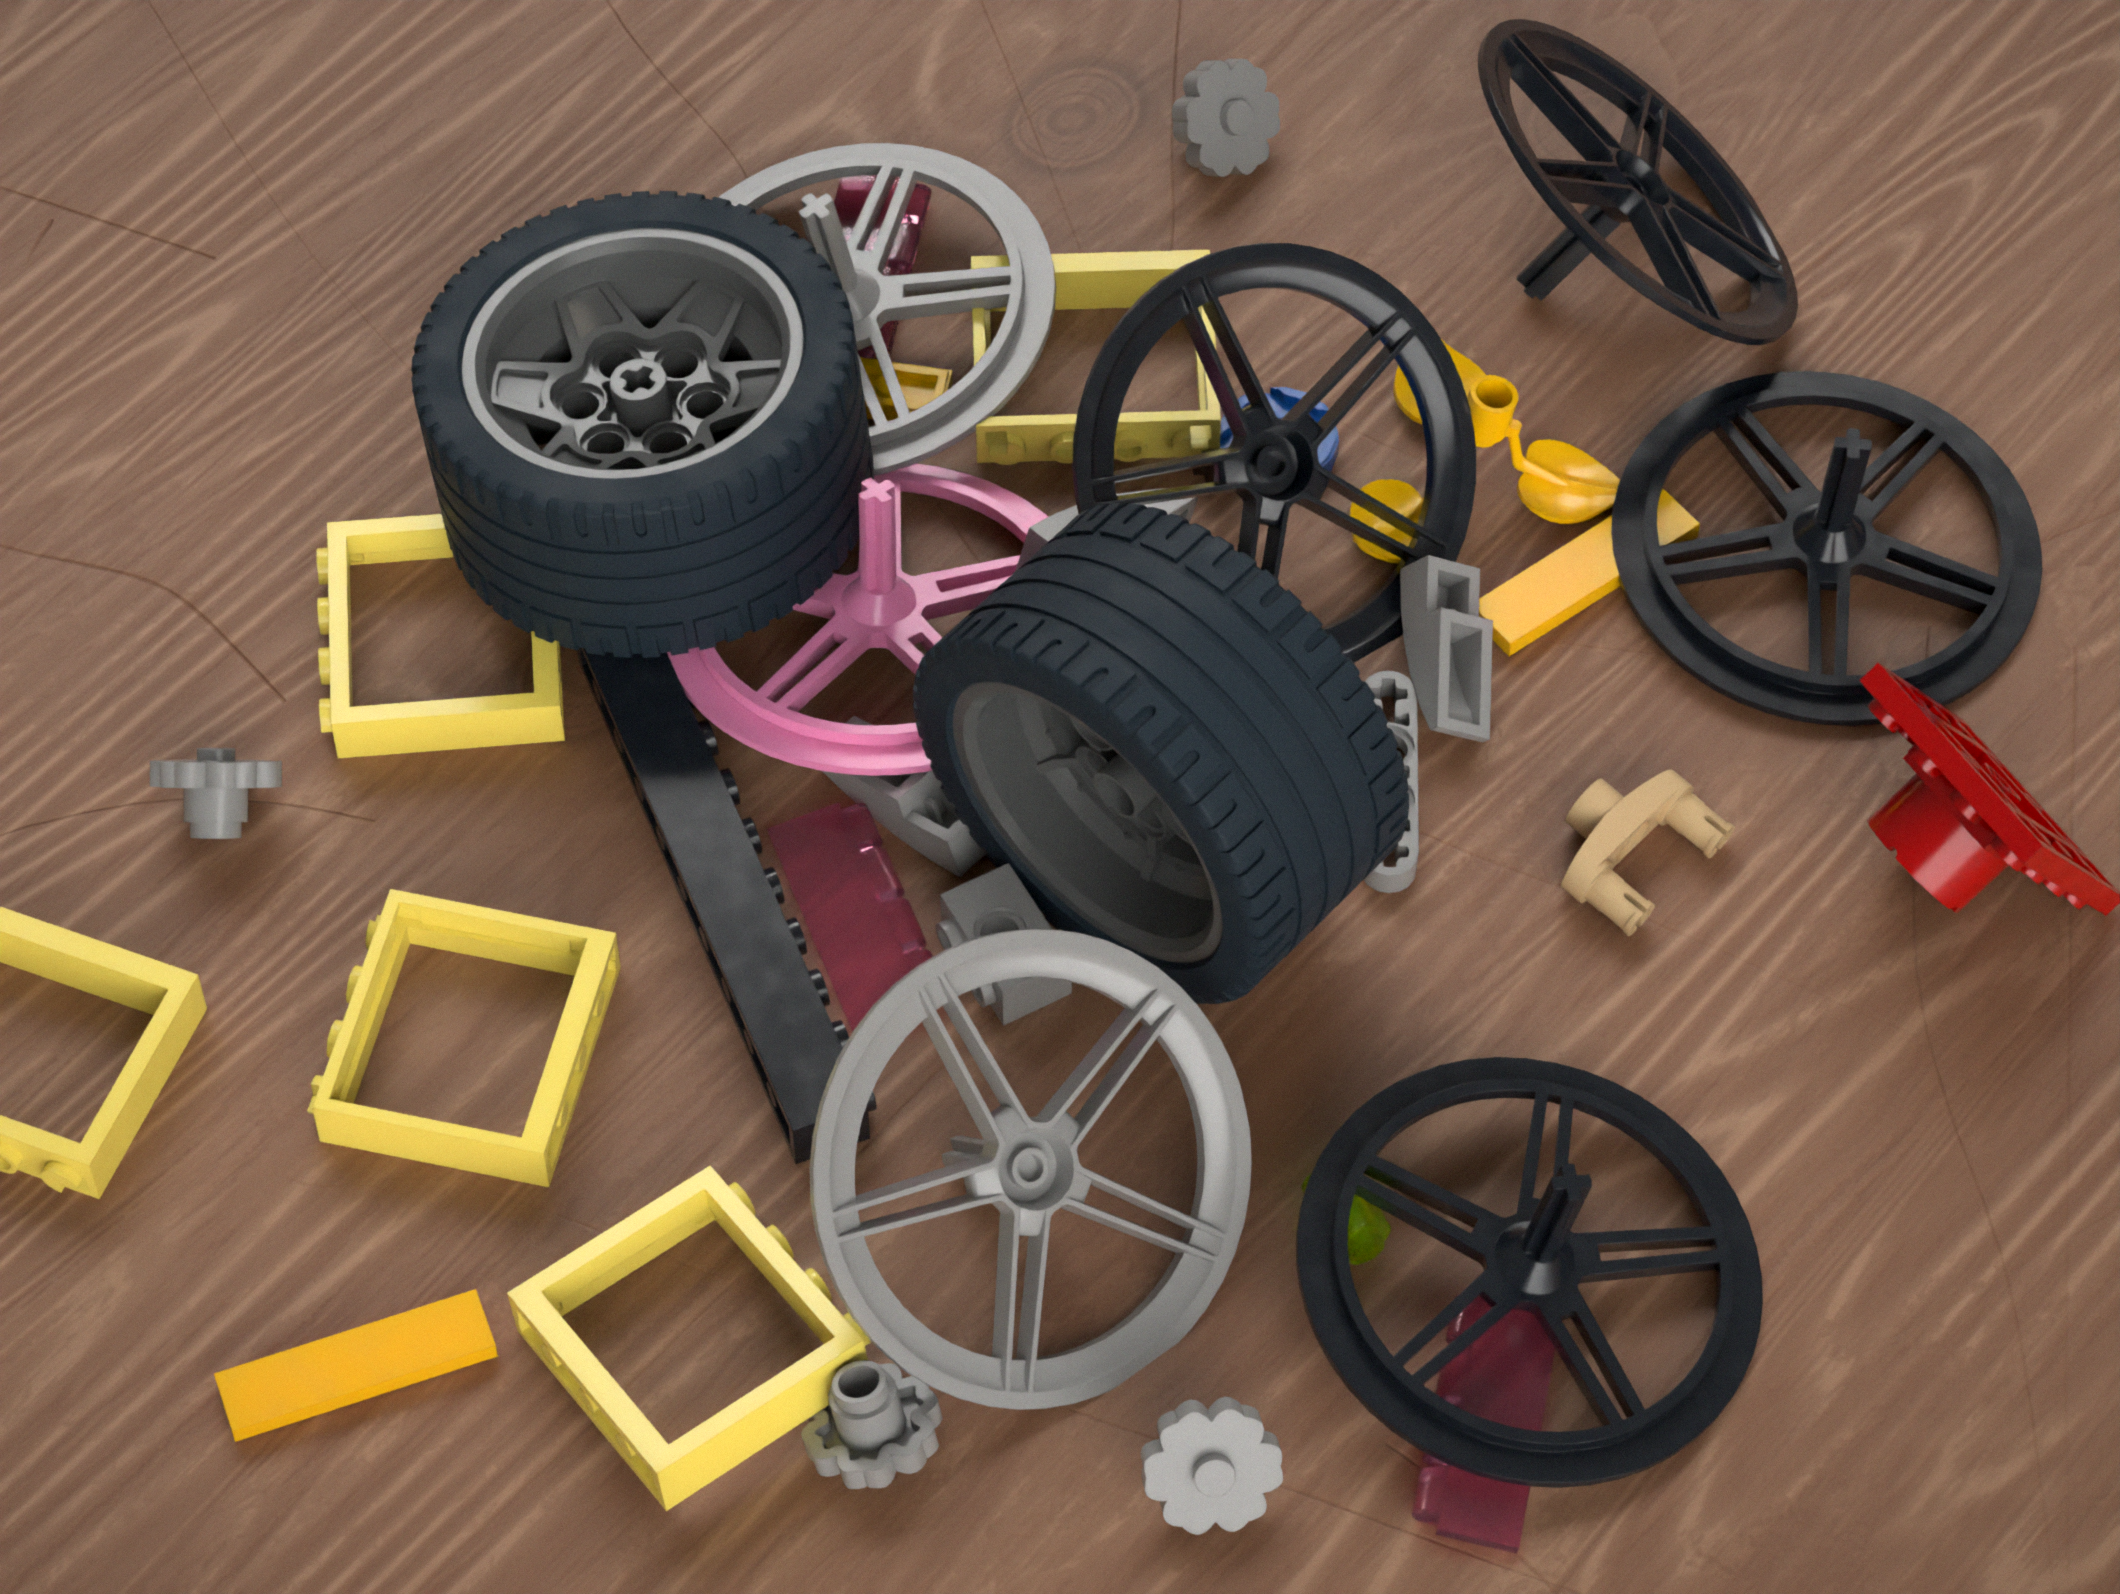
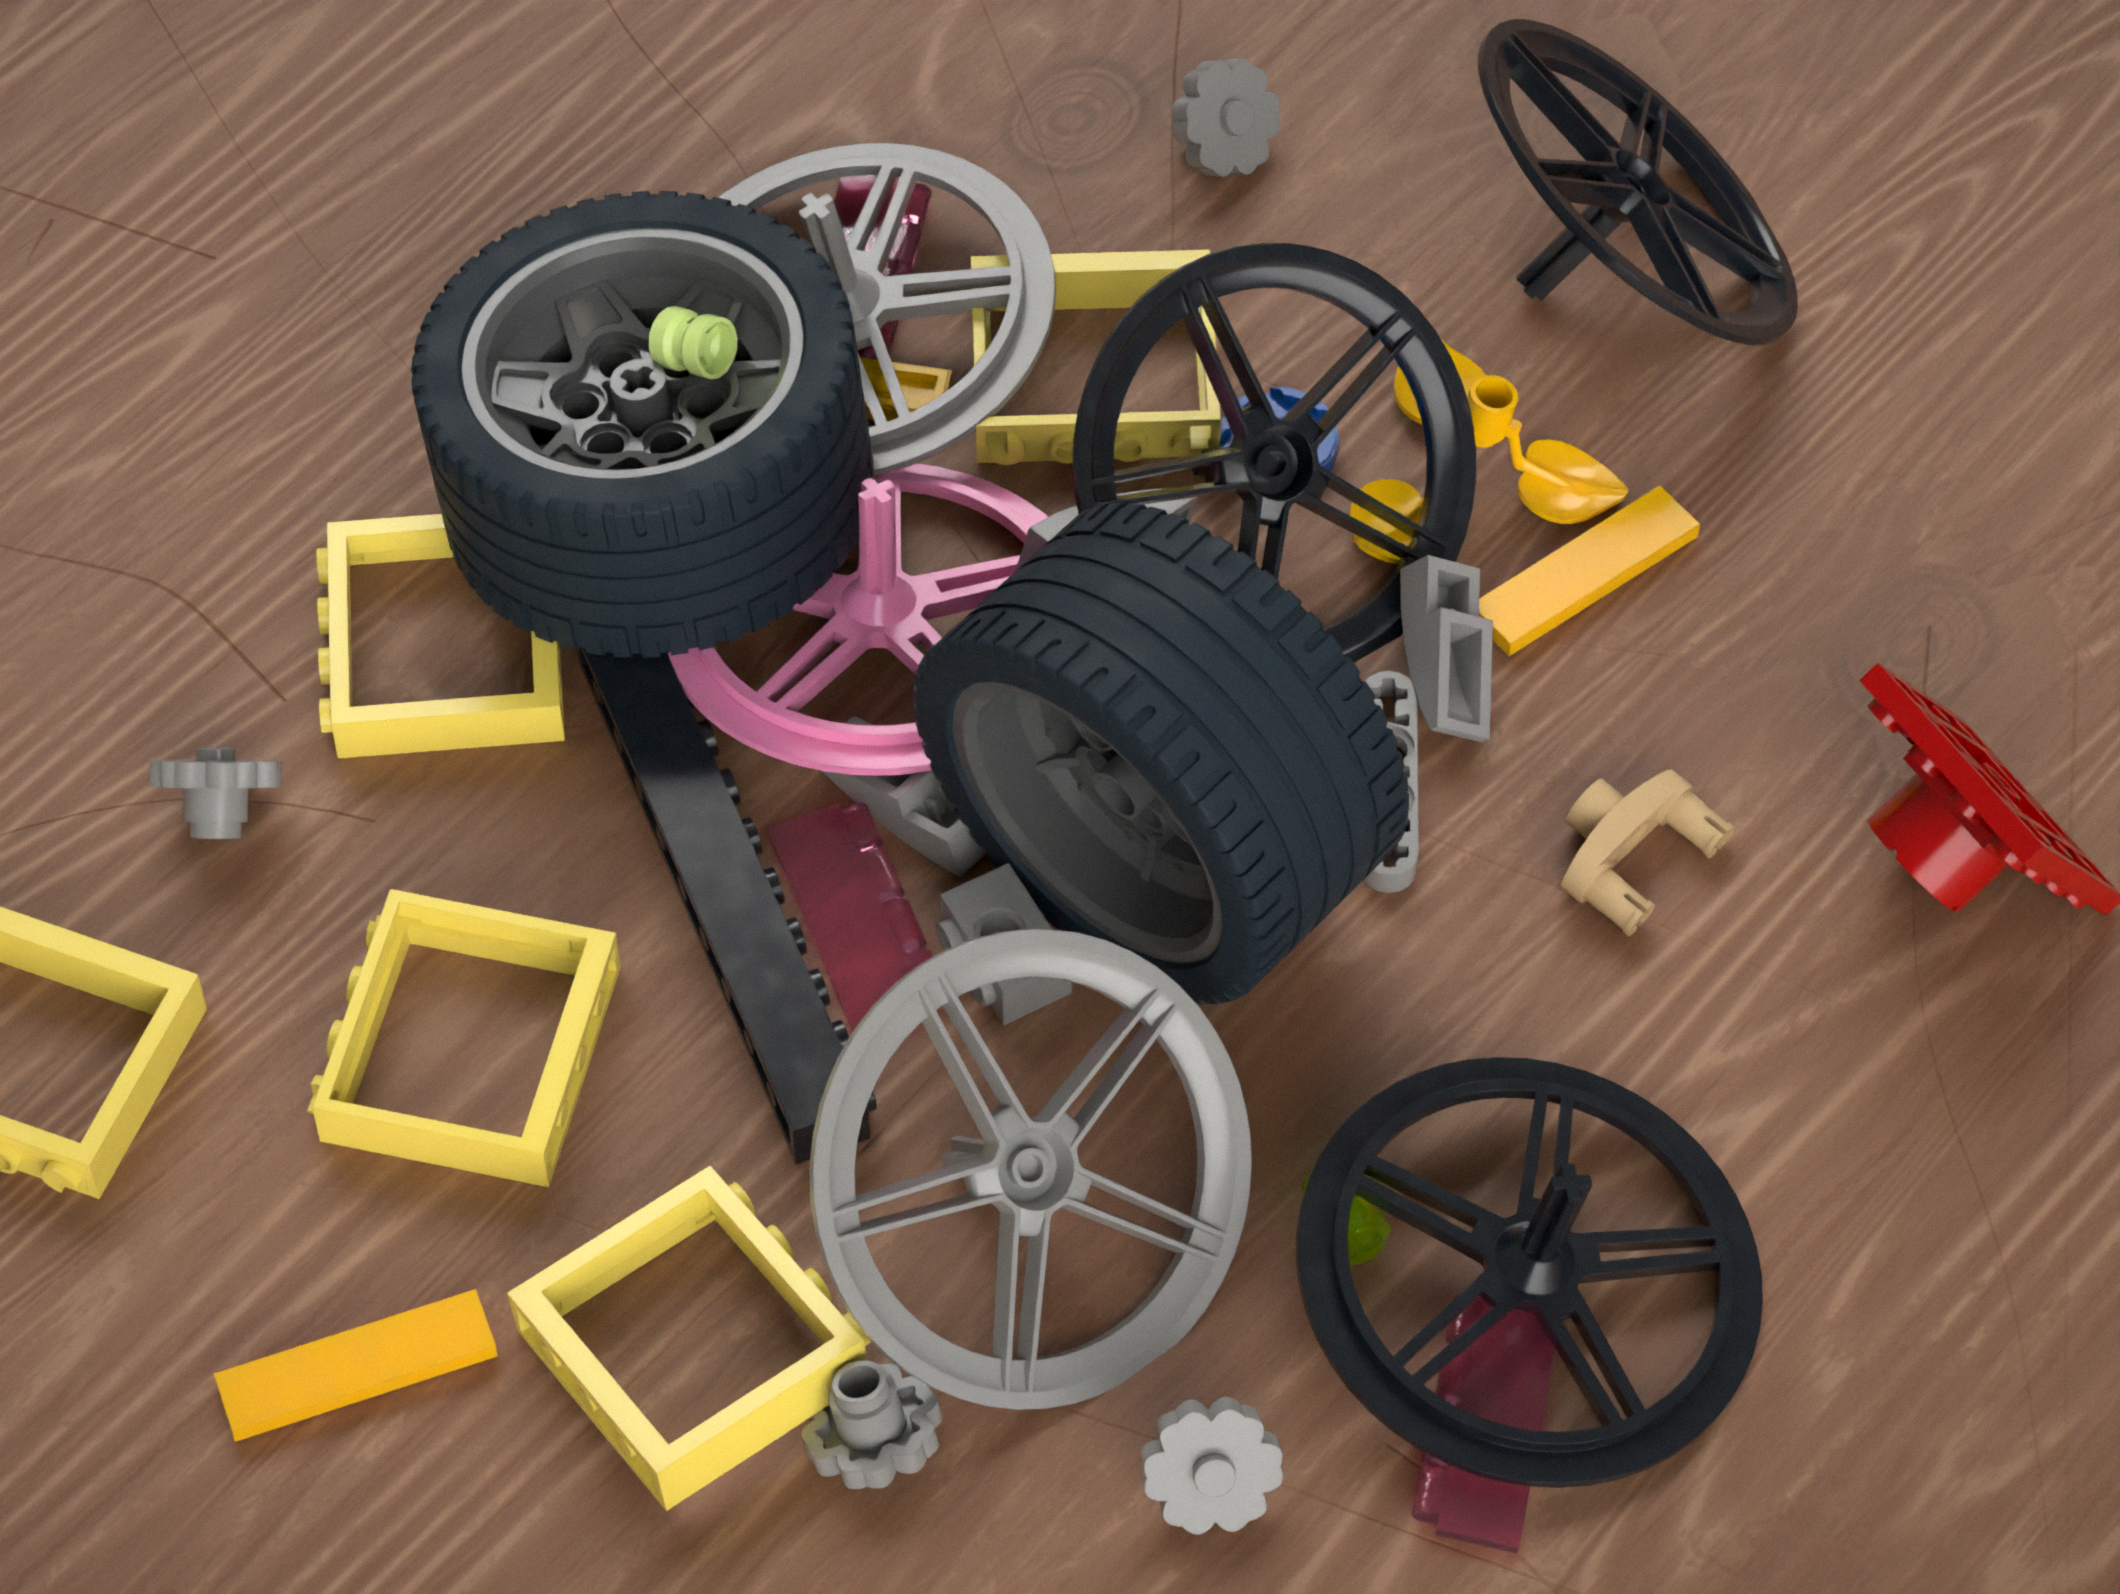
(693, 342): none -> yellowish green wheel
(1826, 540): black wheel -> none

